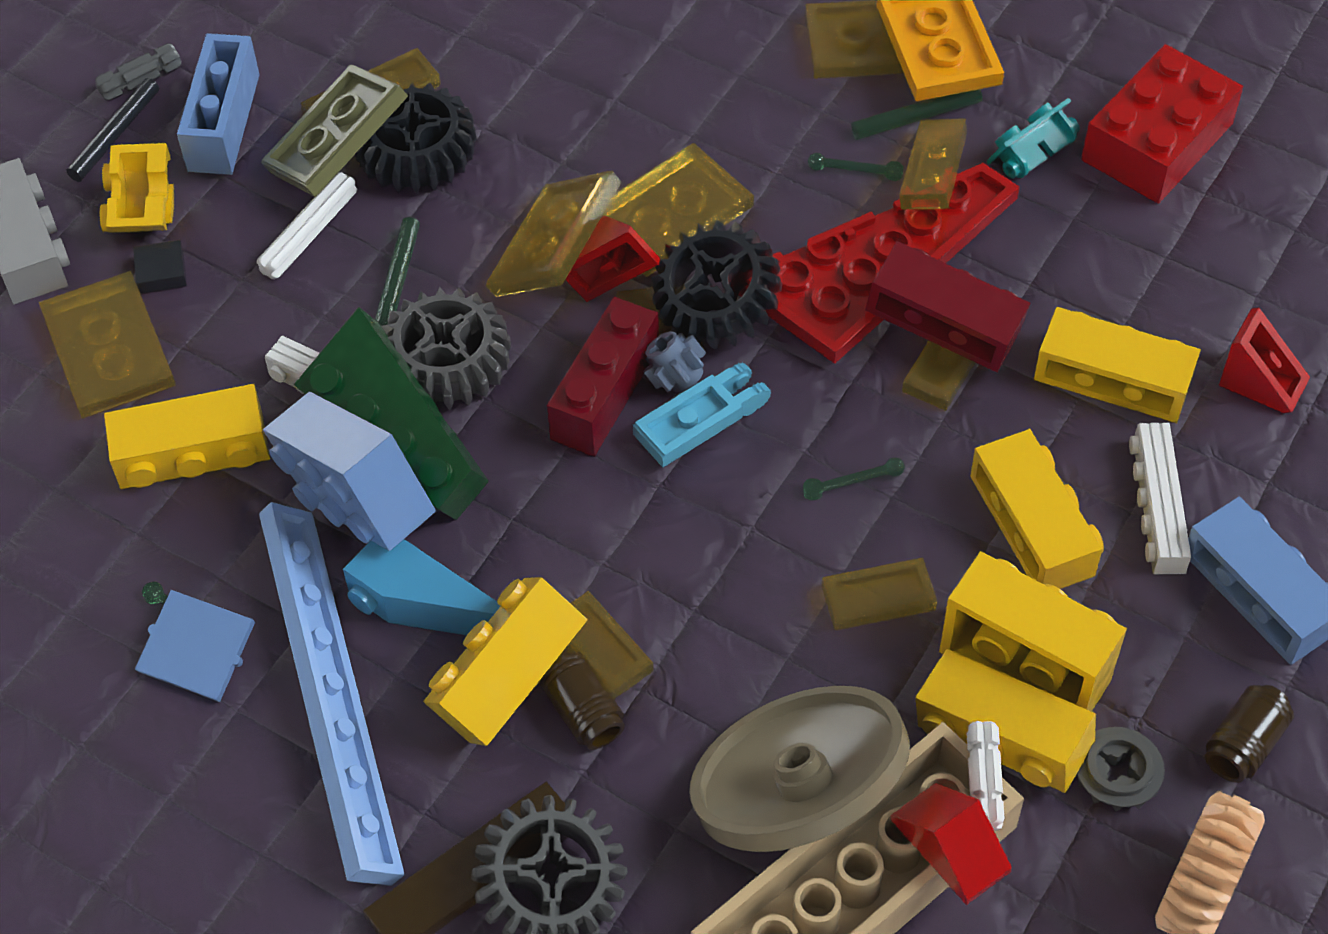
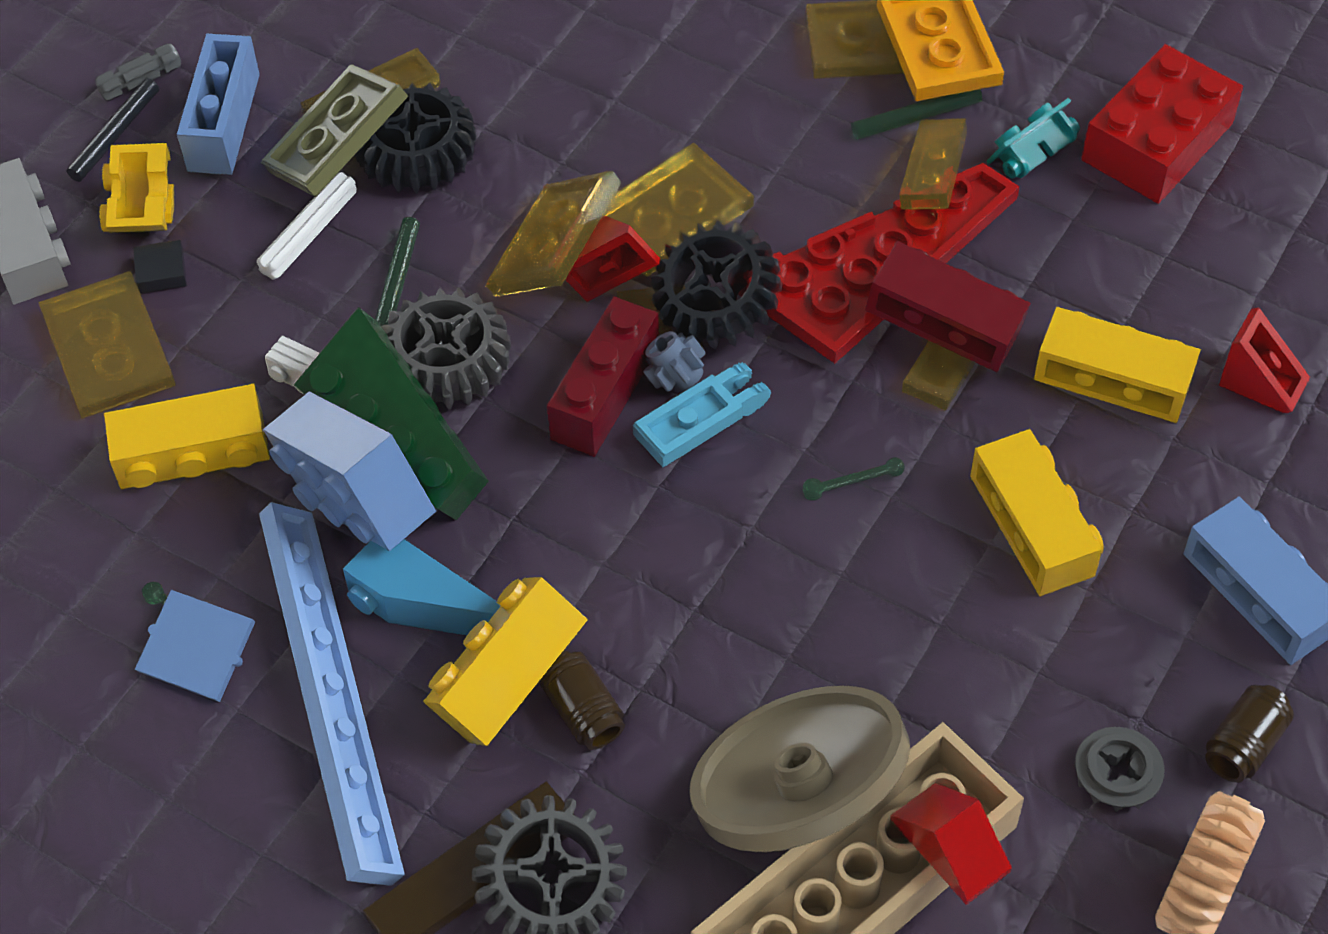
(608, 647): clear yellow tile -> none
(879, 593): clear yellow tile -> none
(892, 171): clear green hinge -> none
(985, 769): white axle -> none
(1031, 632): yellow brick -> none
(1037, 730): yellow brick -> none
(1160, 498): white piece -> none

